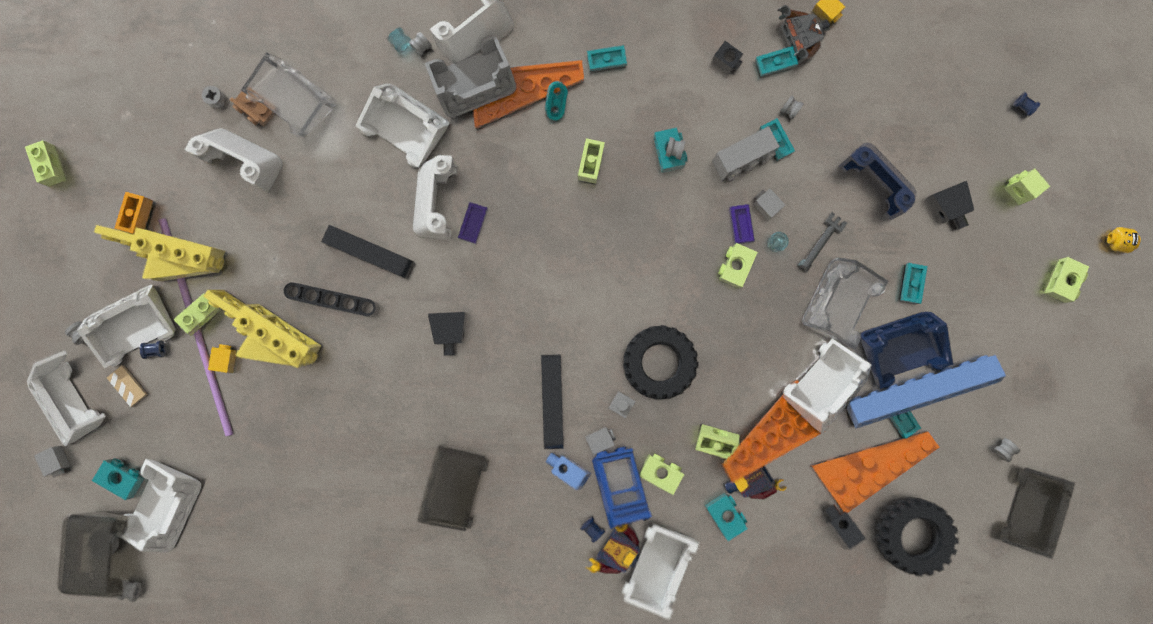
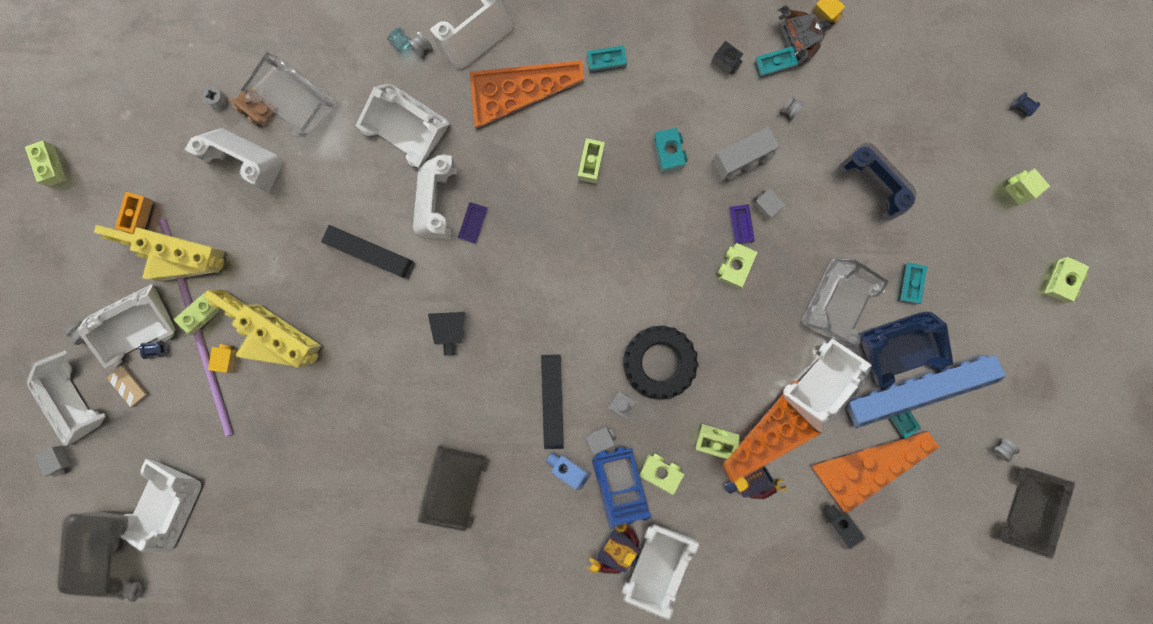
(107, 478): teal brick -> none
(322, 299): black beam -> none
(472, 80): light grey windscreen -> none
(556, 99): teal plate -> none
(592, 529): dark blue bush -> none
(675, 148): light grey wheel -> none
(735, 525): teal brick -> none
(780, 239): clear light blue wheel -> none
(782, 139): teal plate -> none
(806, 263): dark grey hinge -> none
(941, 544): black tyre -> none
(953, 204): black torso -> none
(1123, 240): yellow head -> none

